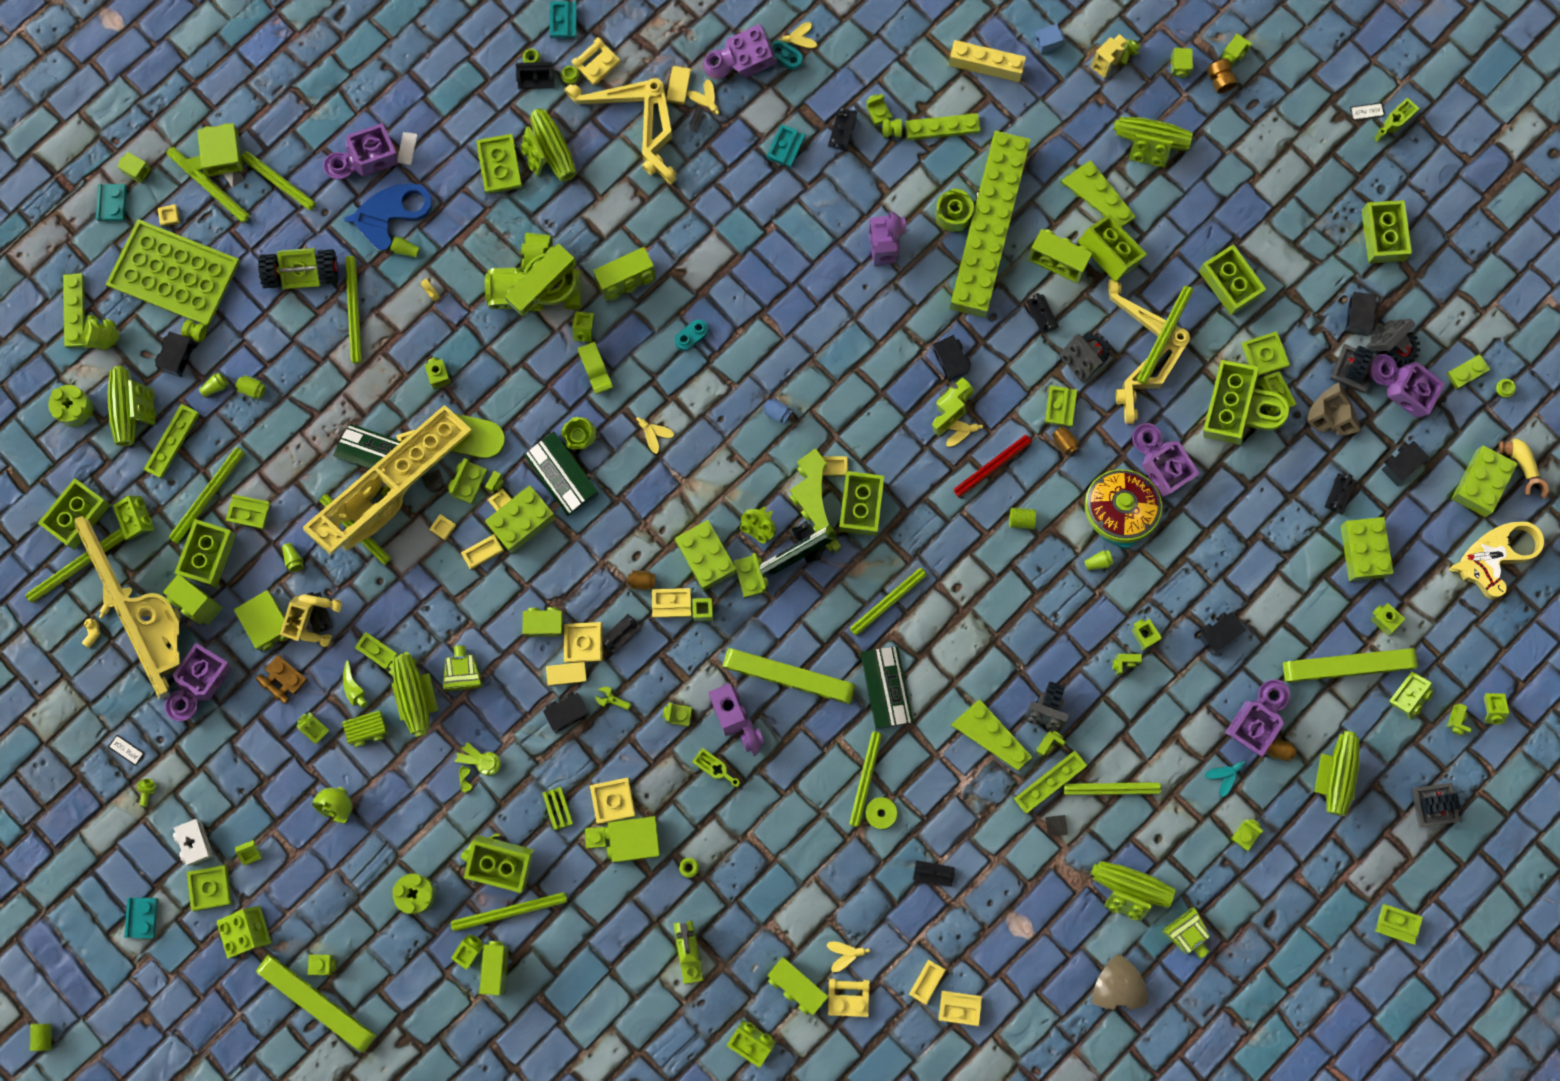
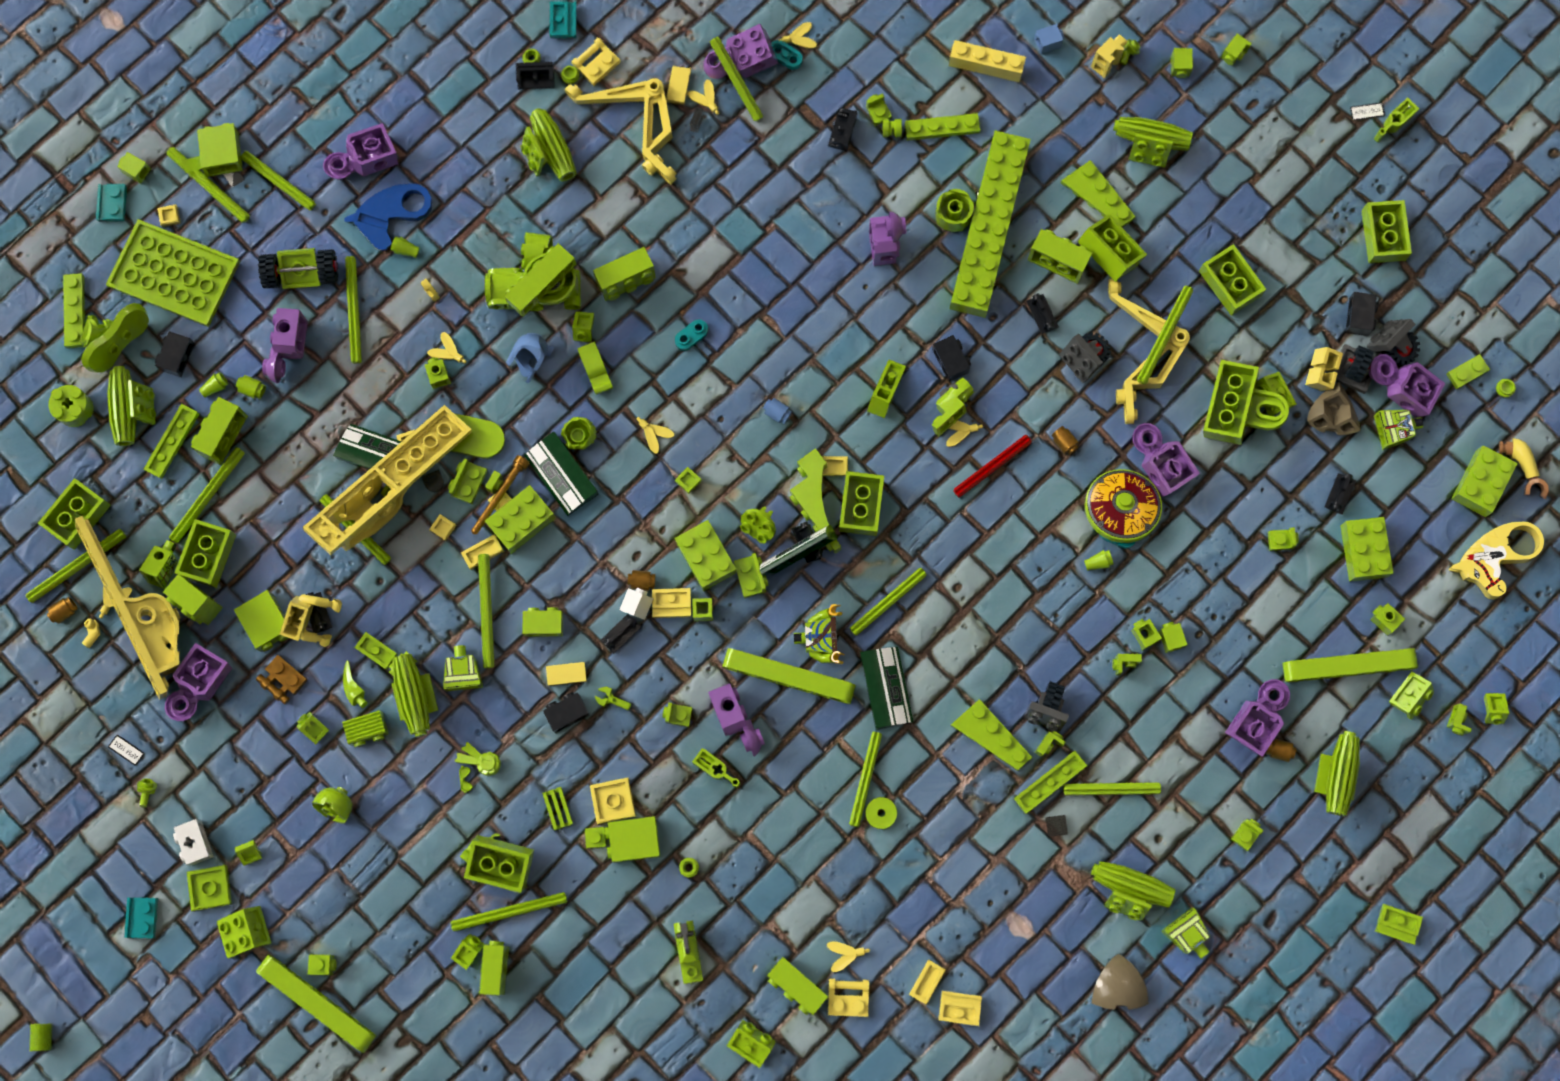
(62, 610): none -> pearl gold brick
(126, 327): none -> lime plate
(133, 516): lime bracket -> none
(159, 565): none -> lime torso
(194, 331): lime wheel -> none
(219, 430): none -> lime brick
(248, 512): lime plate -> none
(286, 341): none -> medium lavender brick
(292, 559): lime cone -> none
(403, 890): lime brick -> none
(407, 148): white sticker -> none
(450, 351): none -> light yellow piece
(486, 610): none -> lime axle
(498, 163): lime plate -> none
(519, 465): none -> pearl gold piece
(527, 348): none -> medium blue piece
(583, 642): light yellow tile -> none
(636, 603): none -> white brick
(688, 480): none -> lime plate
(736, 78): none -> lime axle
(785, 146): teal plate -> none
(821, 636): none -> torso
(886, 388): none -> lime slope
(934, 873): black hinge -> none
(1022, 518): lime piece -> none
(1060, 406): lime plate -> none
(1172, 637): none -> lime brick
(1221, 633): black brick -> none
(1222, 76): pearl gold wheel -> none
(1229, 774): teal piece -> none
(1266, 353): lime tile -> none
(1283, 539): none -> lime bracket
(1324, 360): none -> light yellow piece
(1396, 427): none -> torso
(1405, 463): black brick -> none
(1436, 804): dark grey plate -> none

